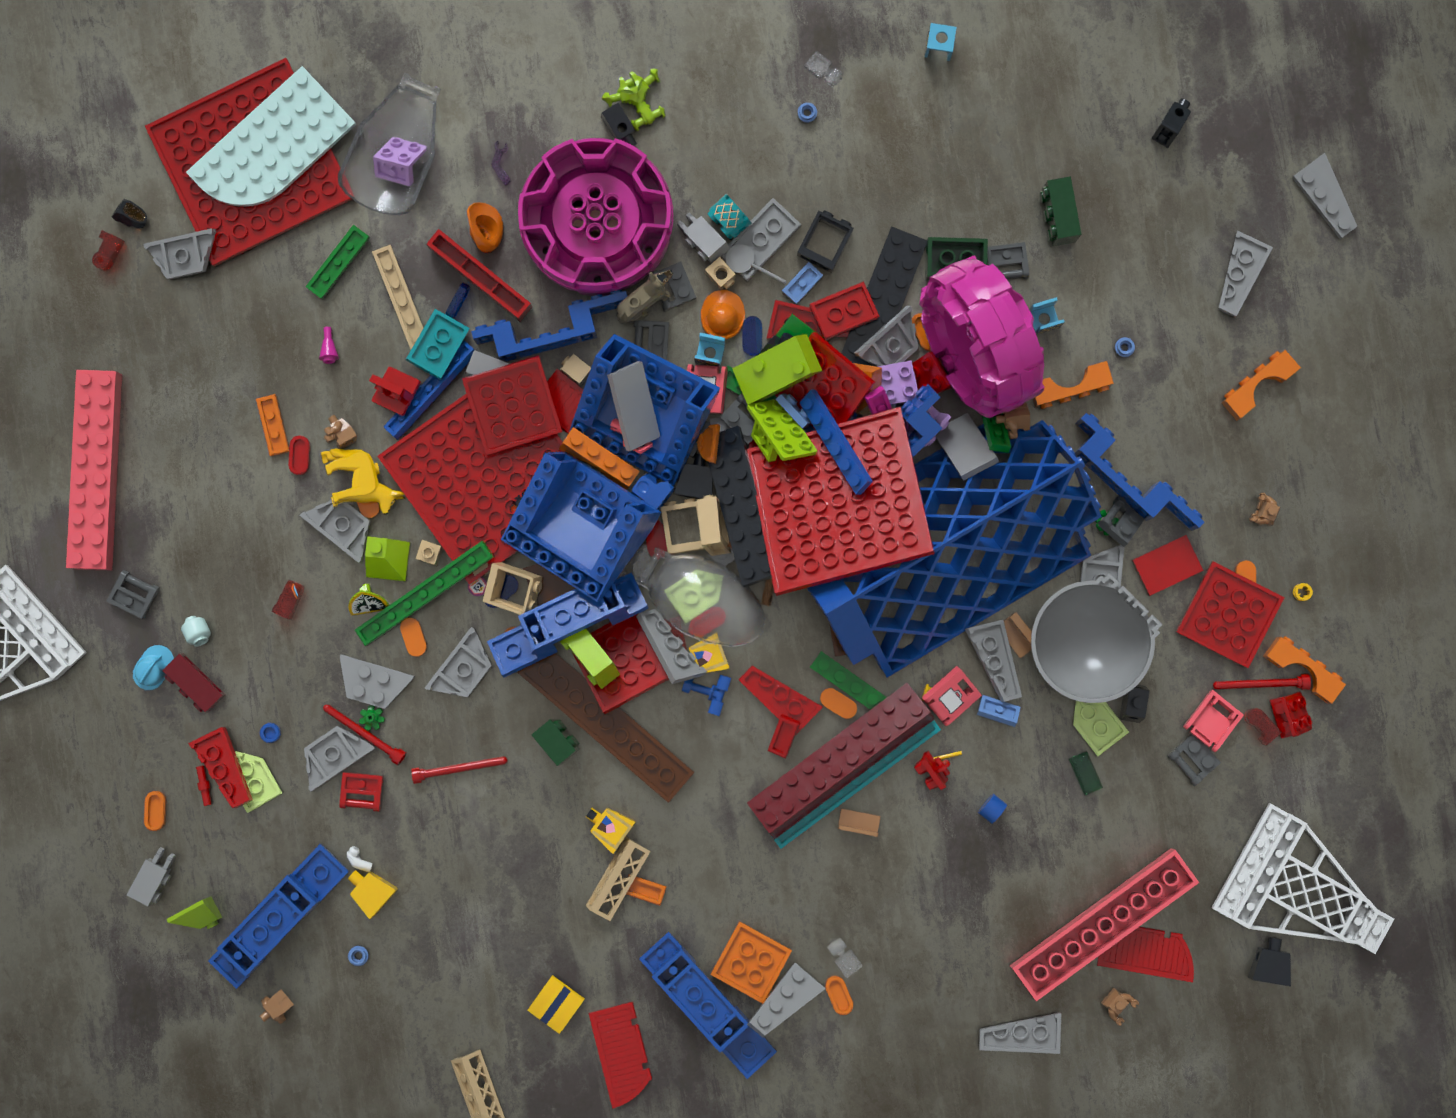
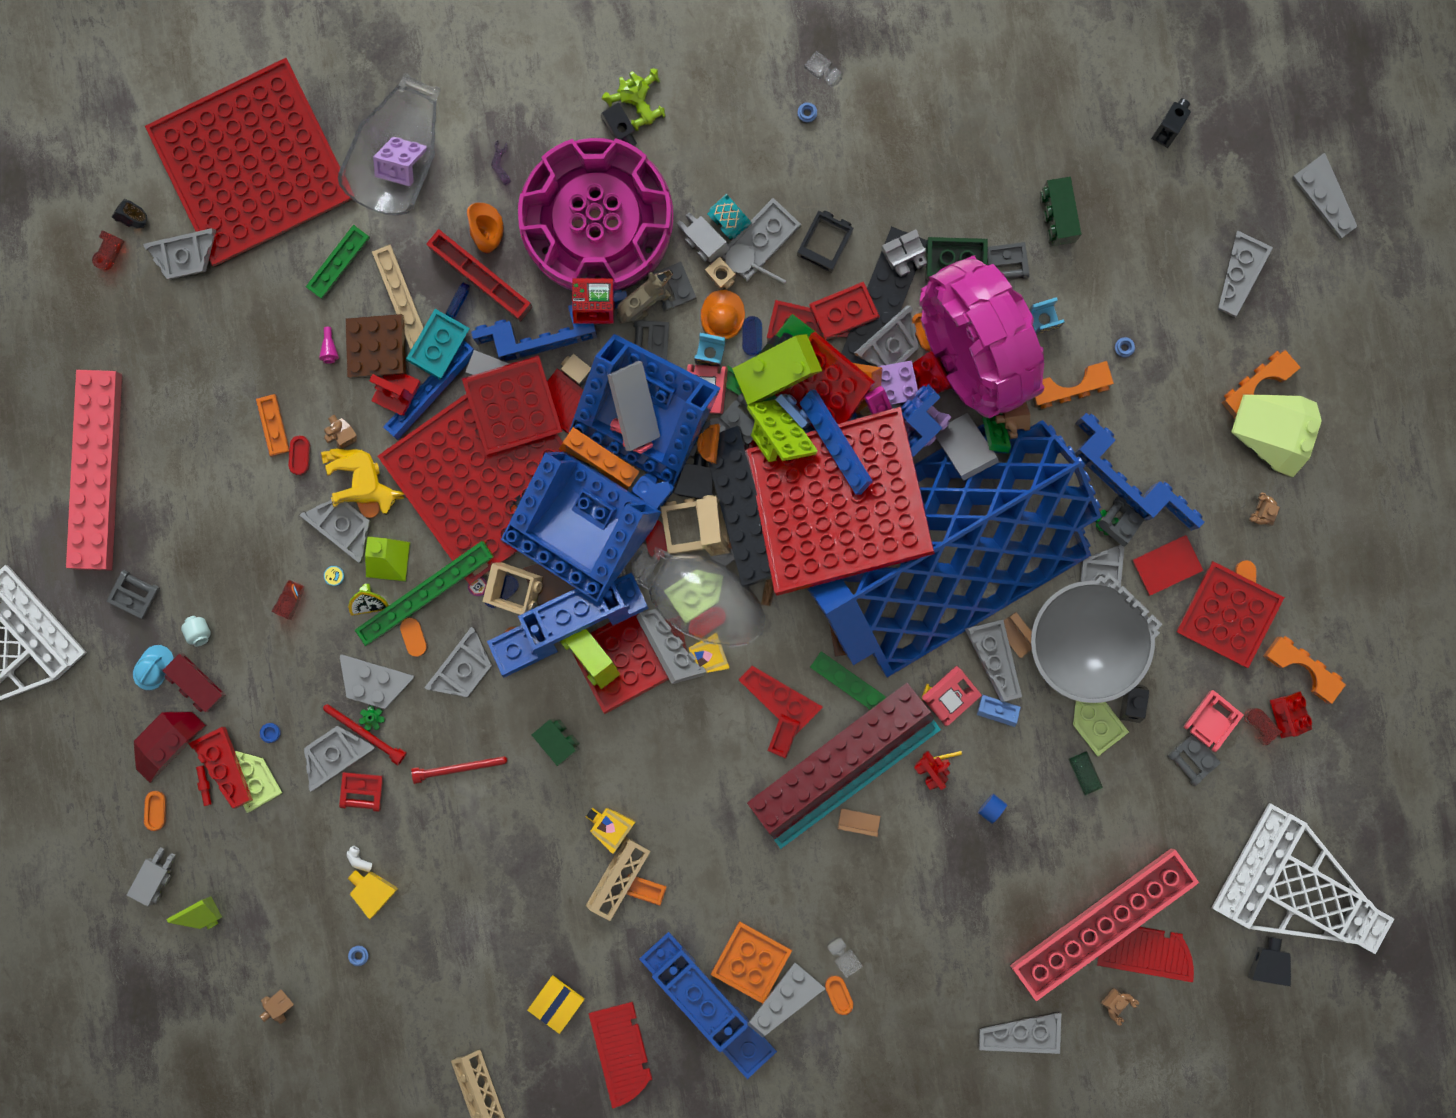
(164, 741): none -> dark red wedge
(273, 144): light aqua plate -> none
(277, 915): blue bracket -> none
(334, 575): none -> tile
(375, 346): none -> reddish brown plate
(429, 553): tan brick -> none
(593, 301): none -> red slope
(612, 730): reddish brown plate -> none
(715, 693): blue bar -> none
(802, 283): medium blue plate -> none
(838, 703): orange tile -> none
(903, 250): none -> light grey hips
(933, 44): medium azure piece -> none
(1279, 429): none -> yellowish green wedge
(1302, 682): red piece -> none
(1305, 597): yellow bush -> none

